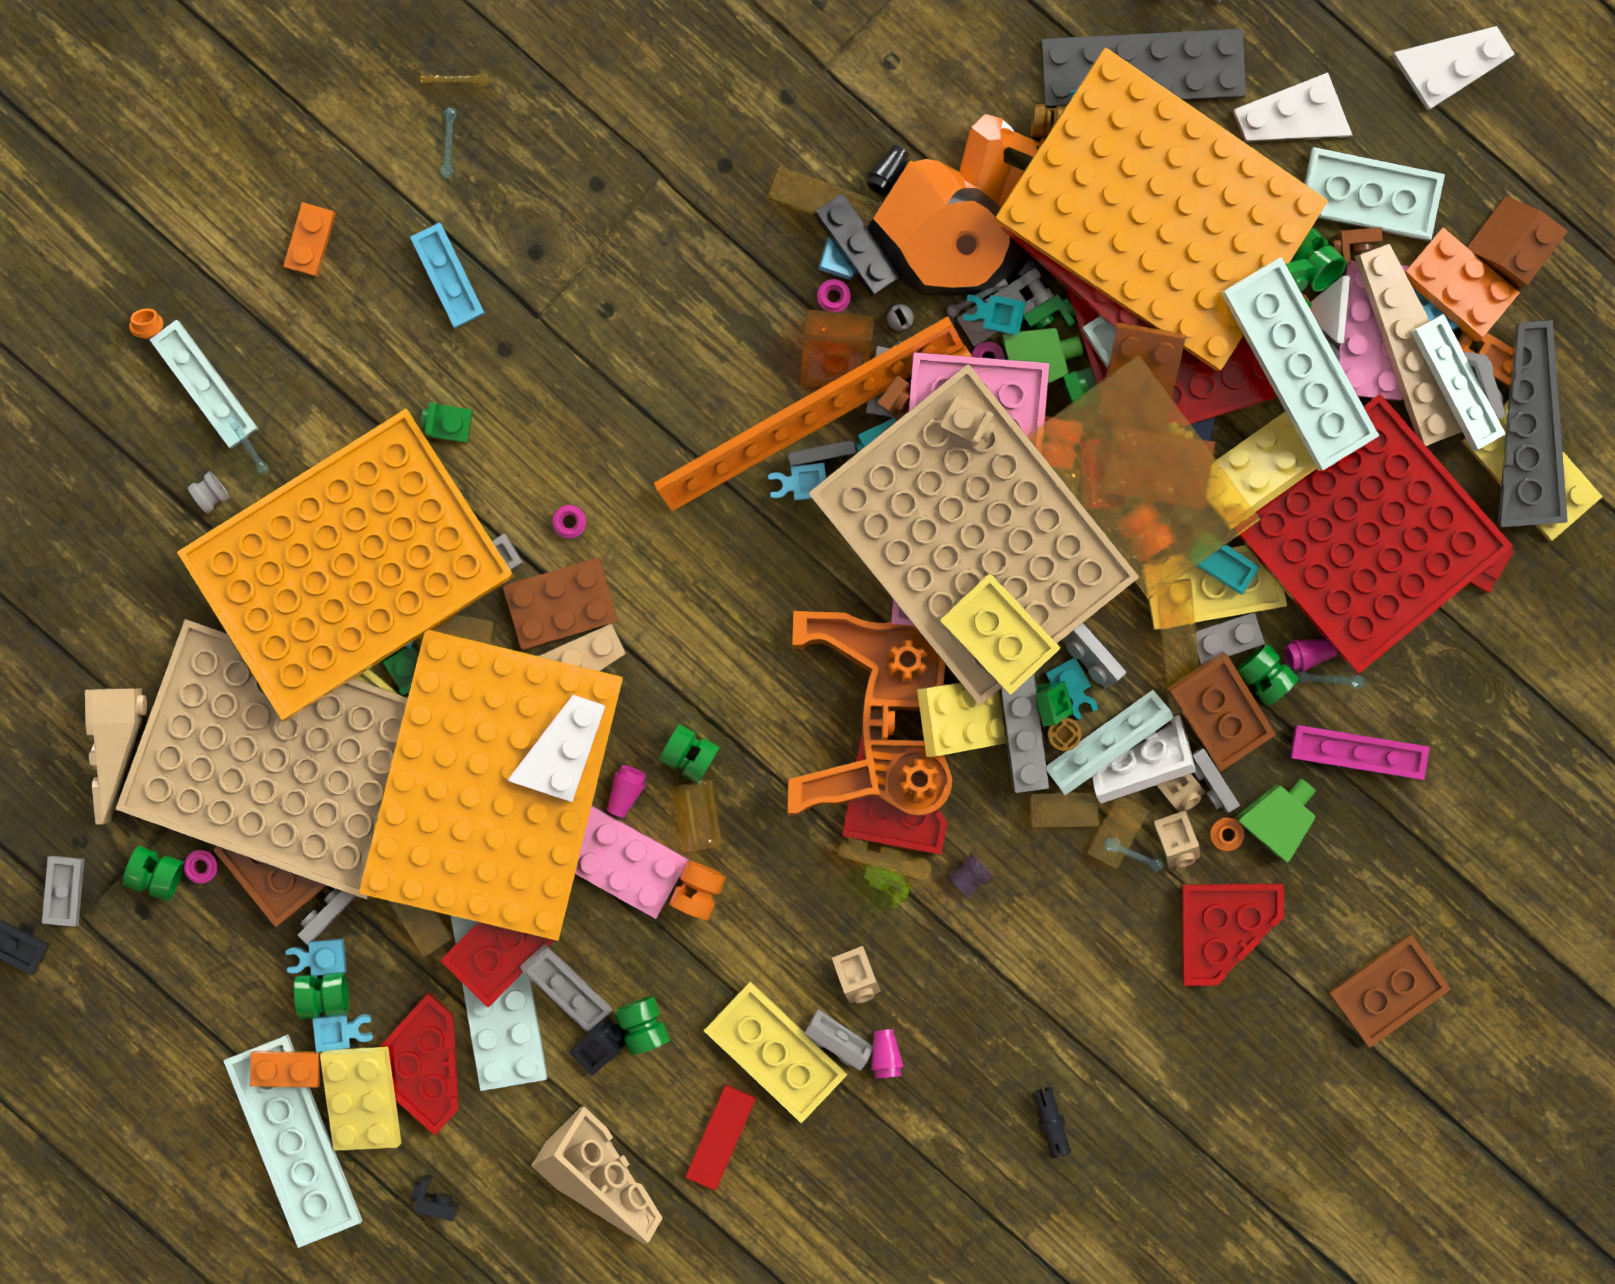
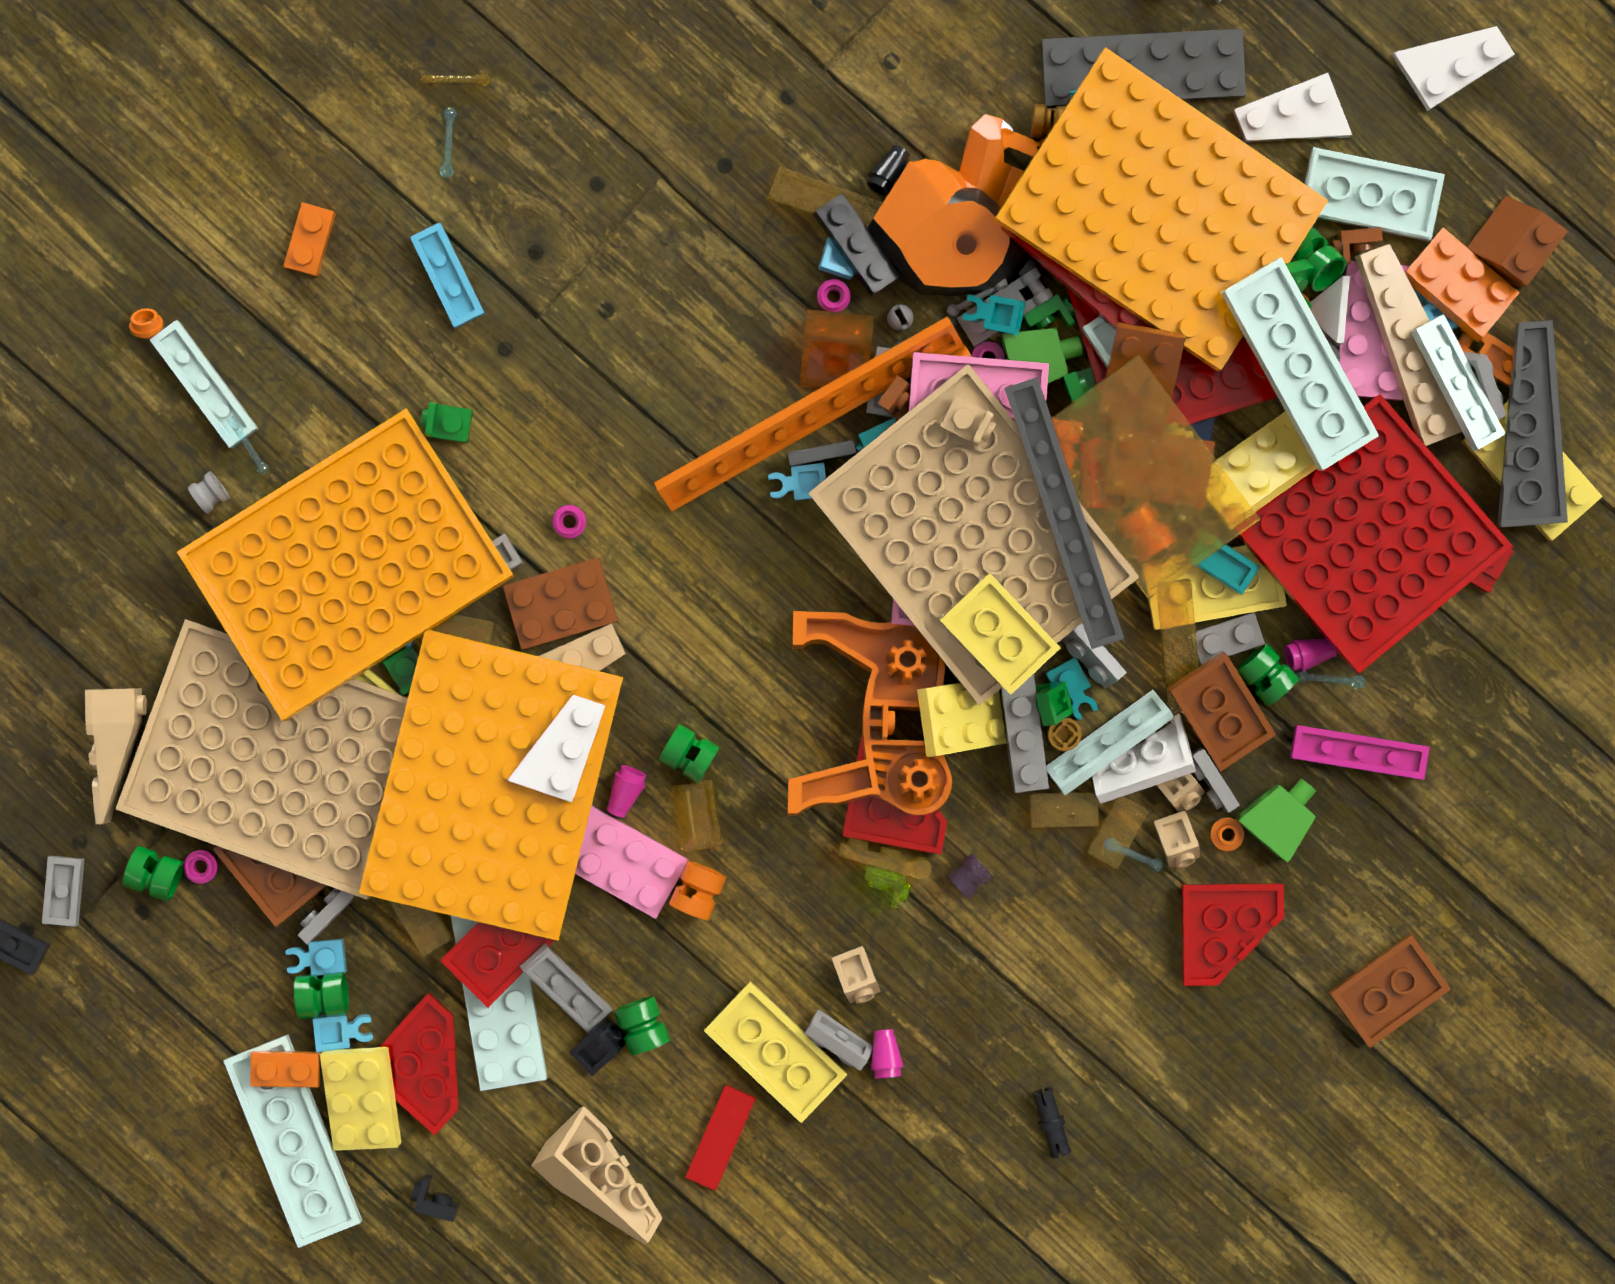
(1064, 513): none -> dark grey plate

